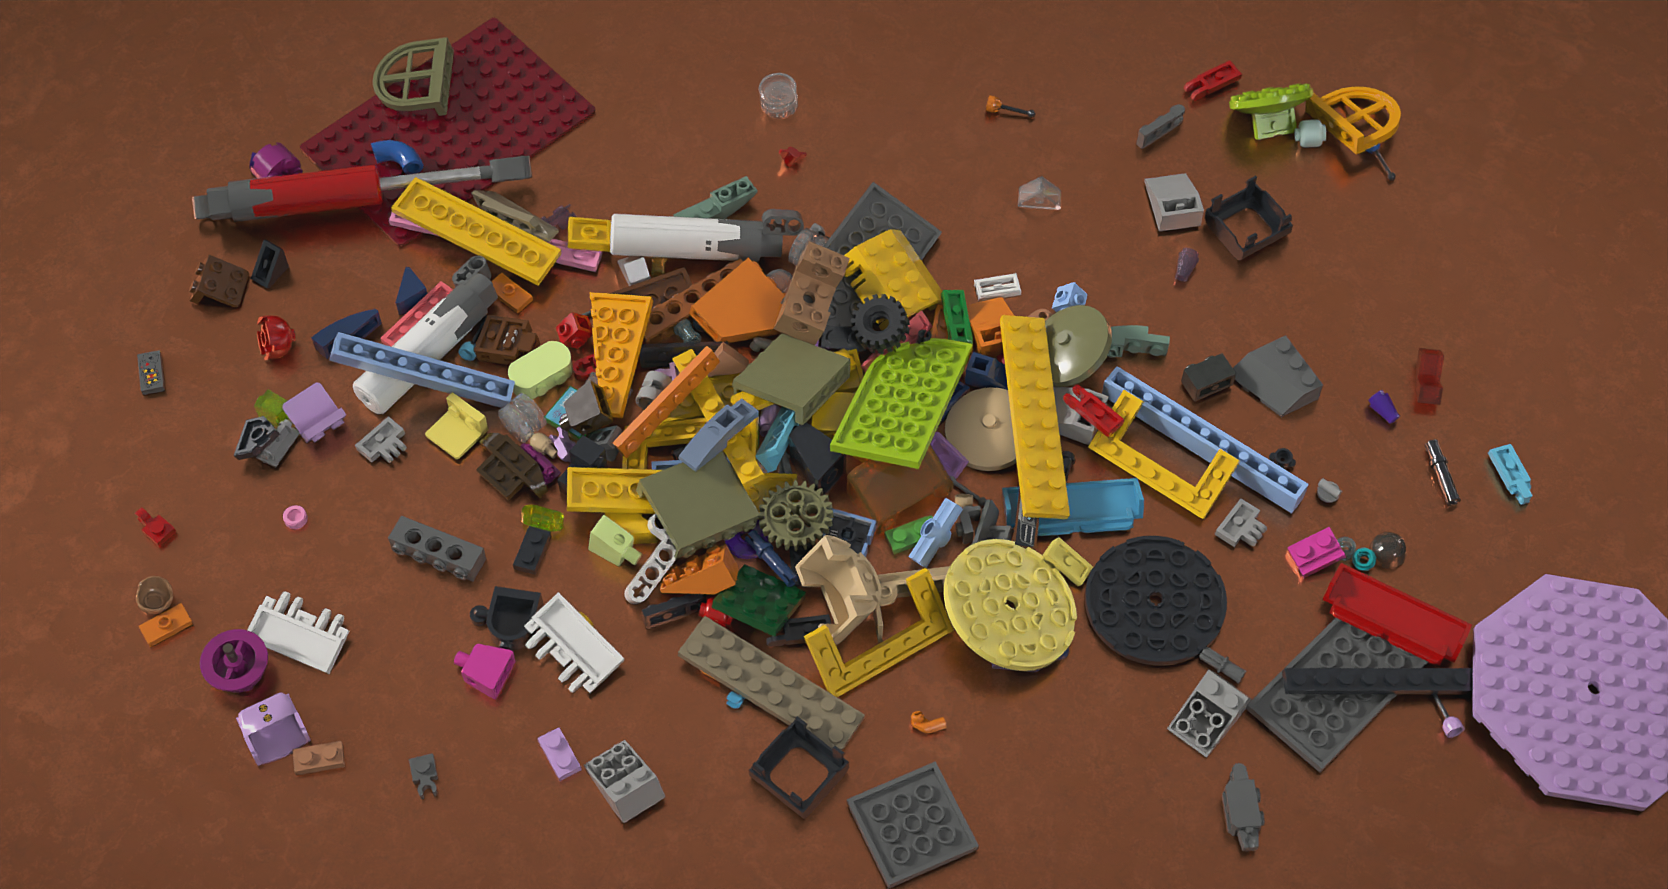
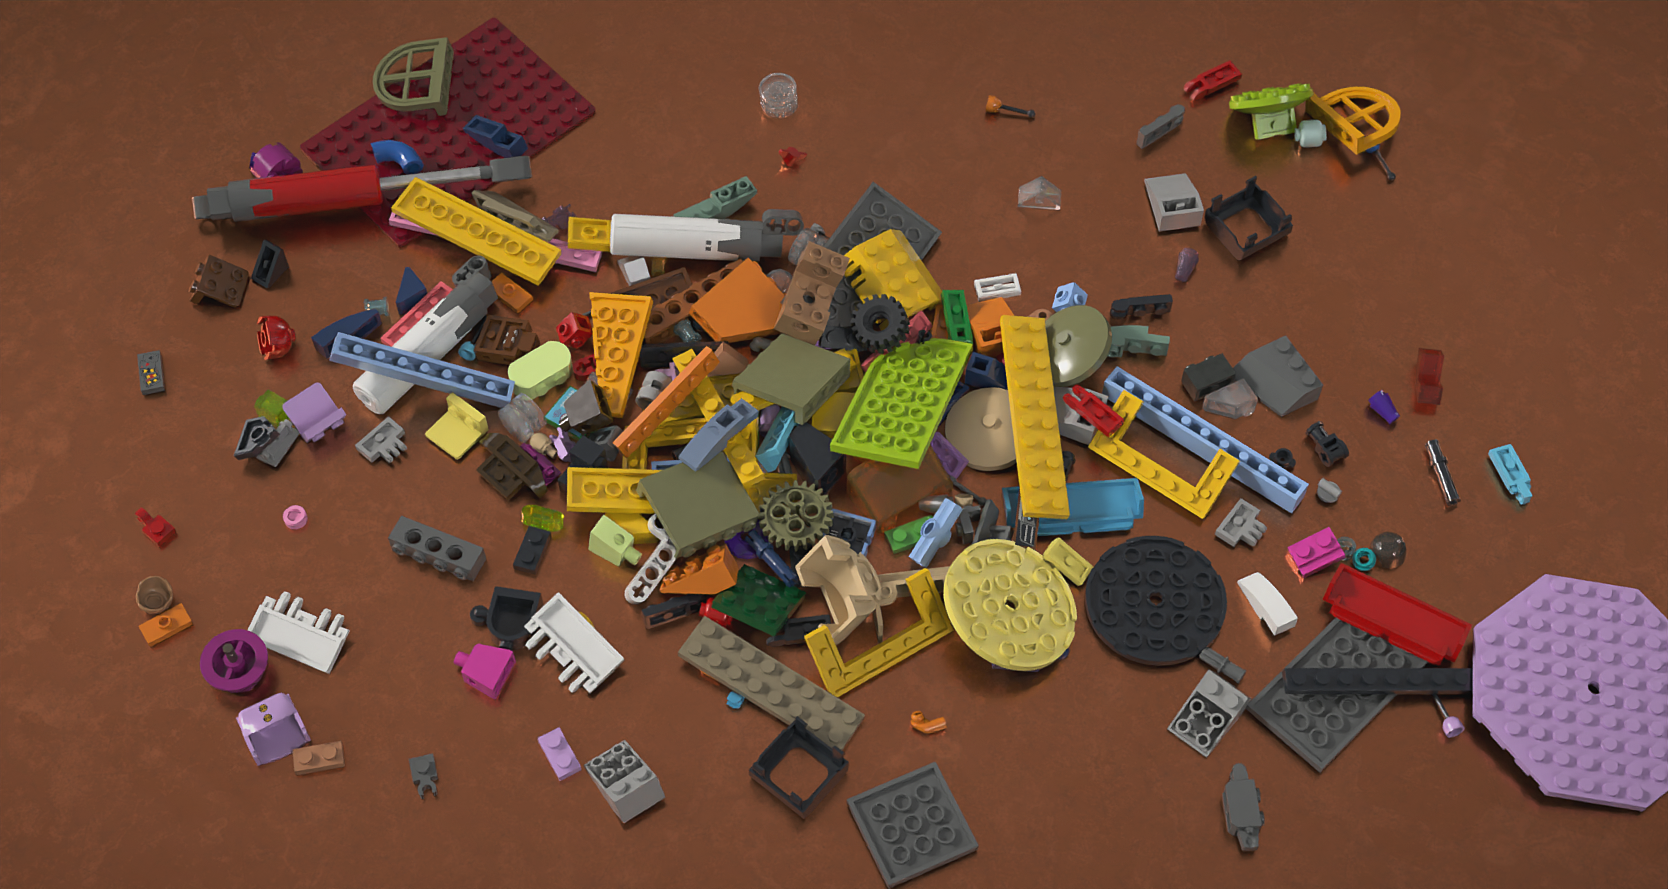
(381, 305): none -> clear light blue bush
(495, 137): none -> dark blue slope
(932, 503): none -> flat silver cone
(1141, 305): none -> black hinge
(1232, 400): none -> clear slope
(1268, 603): none -> white slope
(1327, 446): none -> black connector

